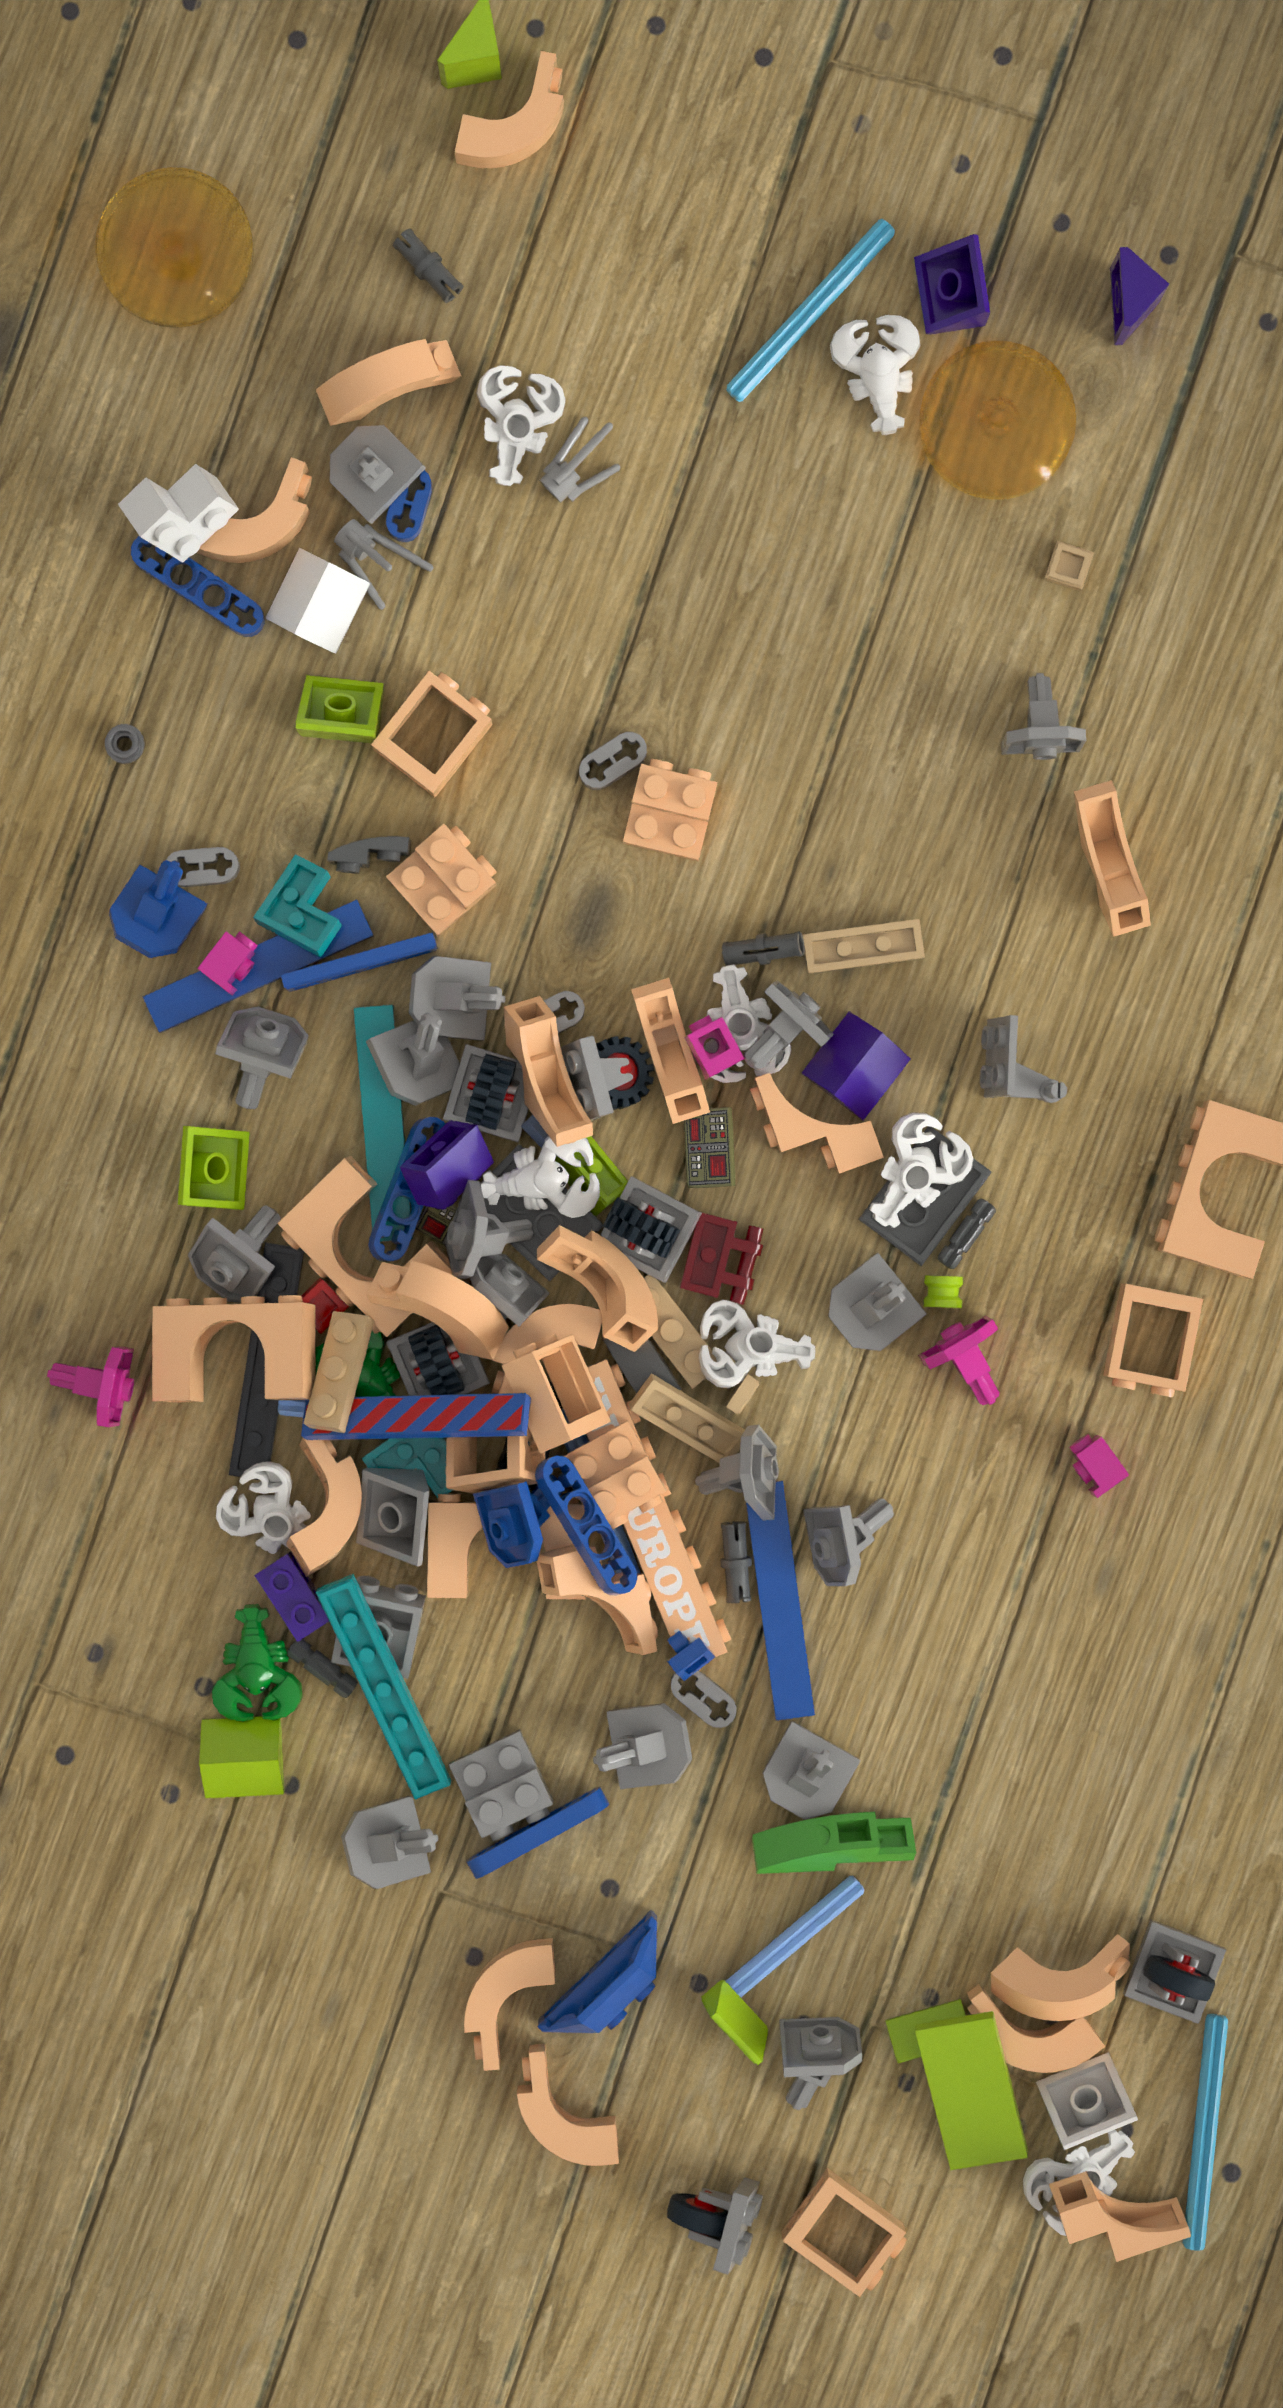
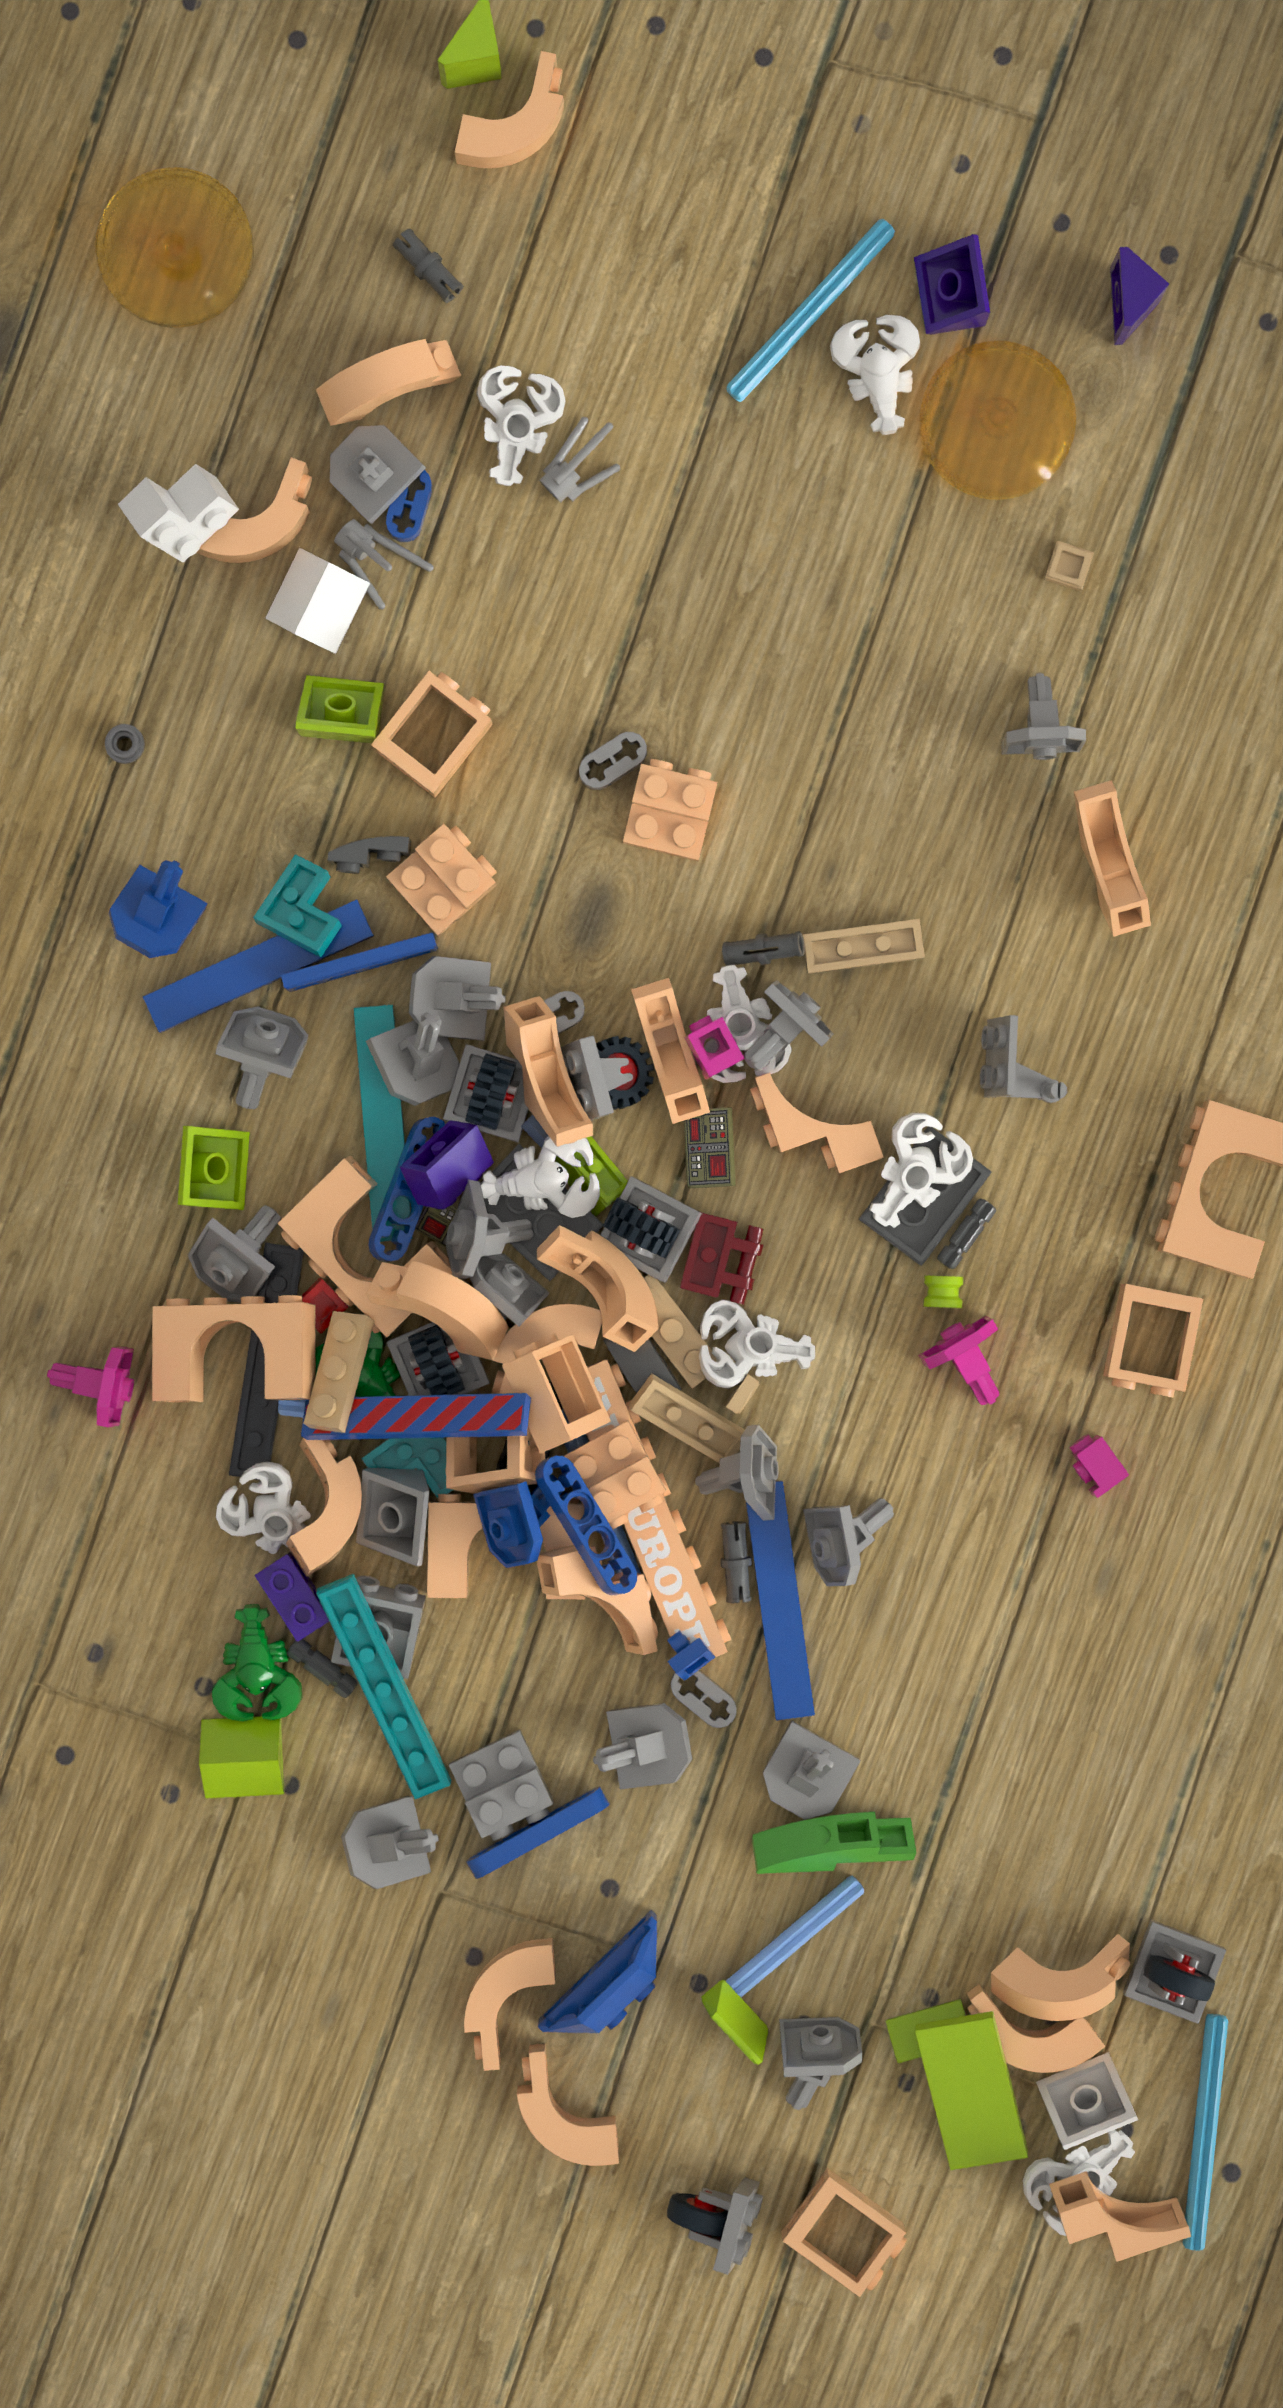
(195, 589): blue beam -> none
(206, 856): light grey beam -> none
(229, 960): dark pink brick -> none
(856, 1065): dark purple slope -> none
(873, 1306): light grey piece -> none

